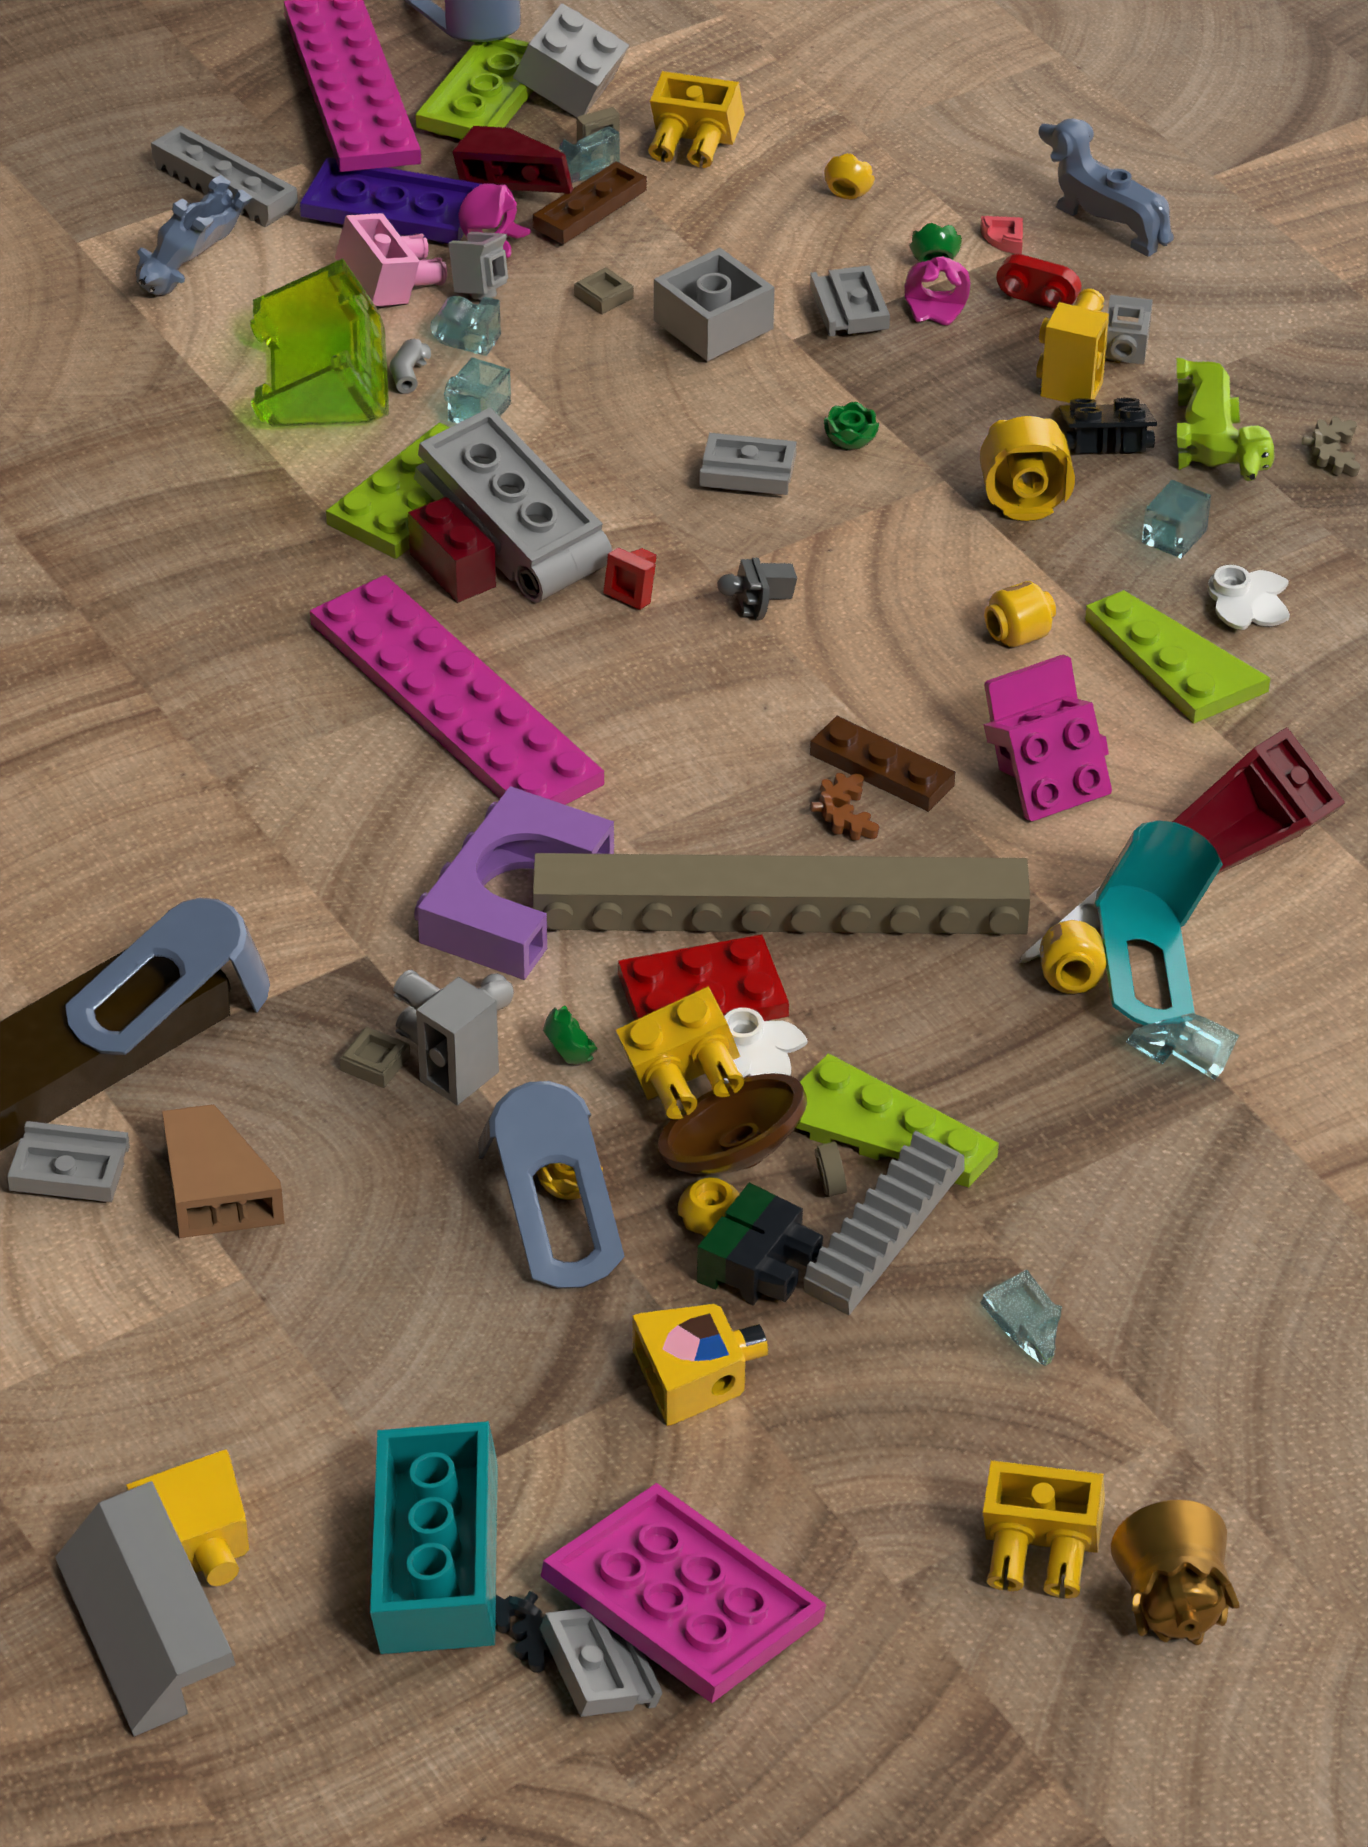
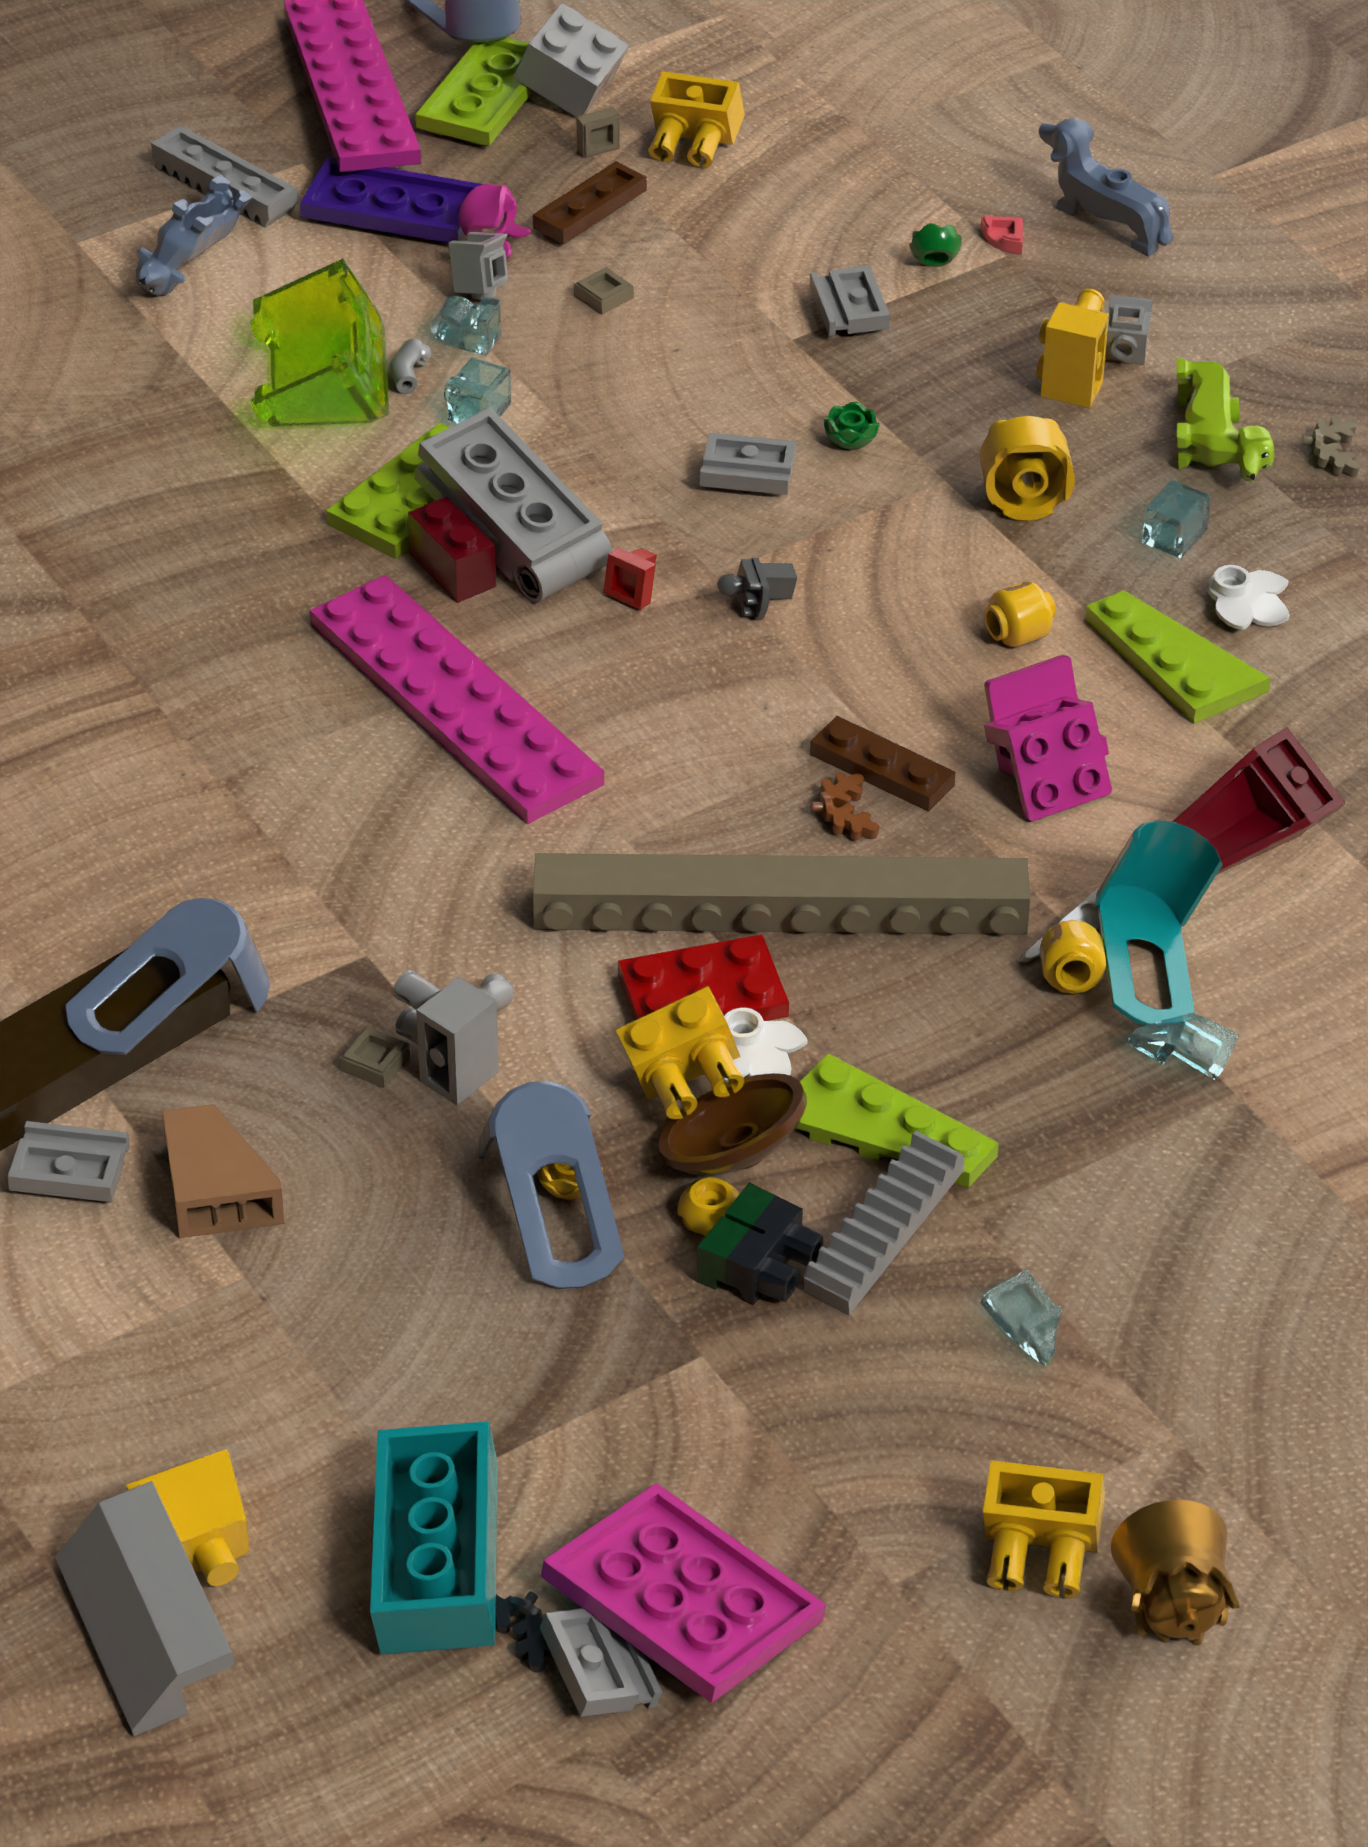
(385, 261): bright pink brick -> none
(486, 928): medium lavender arch -> none
(511, 159): dark red slope -> none
(568, 1037): green plate -> none
(592, 153): clear light blue slope -> none
(693, 1358): yellow torso -> none
(713, 304): light grey brick -> none
(830, 1169): dark tan tile -> none
(848, 176): yellow plate -> none
(937, 305): dark pink piece -> none
(1034, 280): red plate -> none
(1124, 413): black hinge -> none

